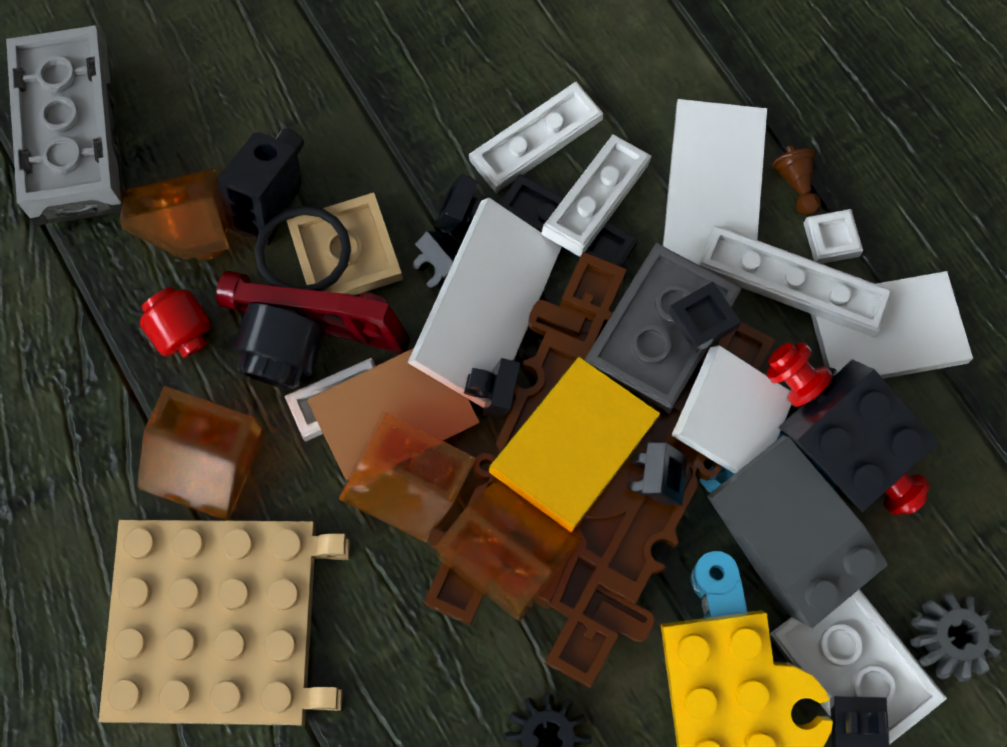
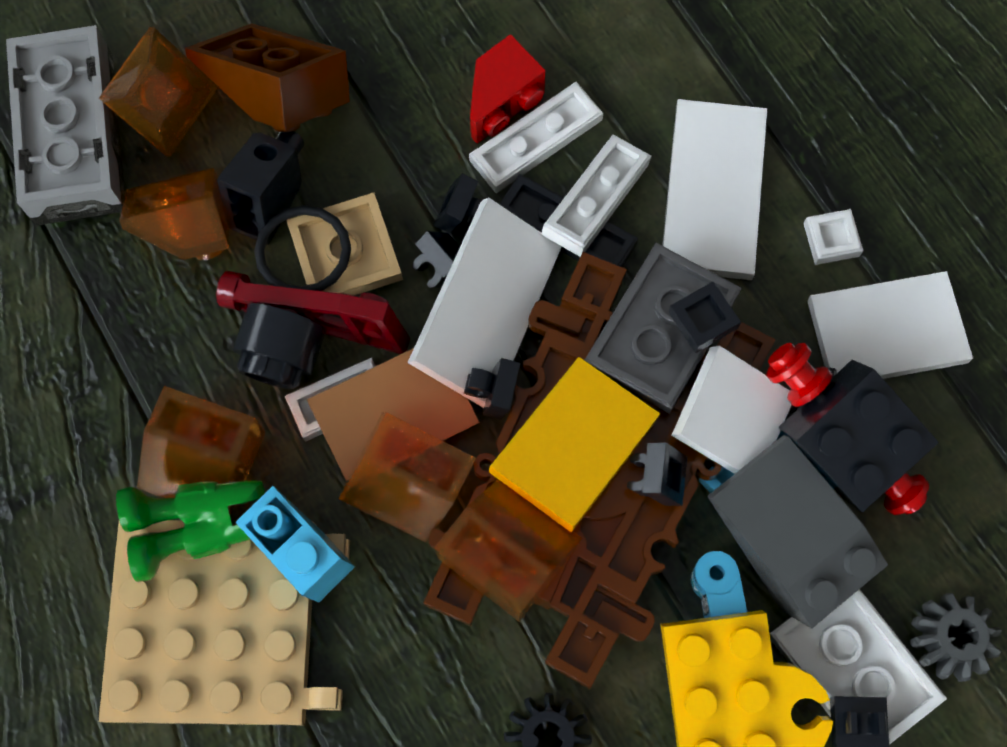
(159, 91): none -> clear orange slope
(175, 322): red head -> none
(200, 507): none -> green piece
(275, 74): none -> reddish brown slope
(295, 545): none -> medium azure slope
(503, 85): none -> red slope
(796, 281): white tile -> none
(797, 170): reddish brown piece -> none

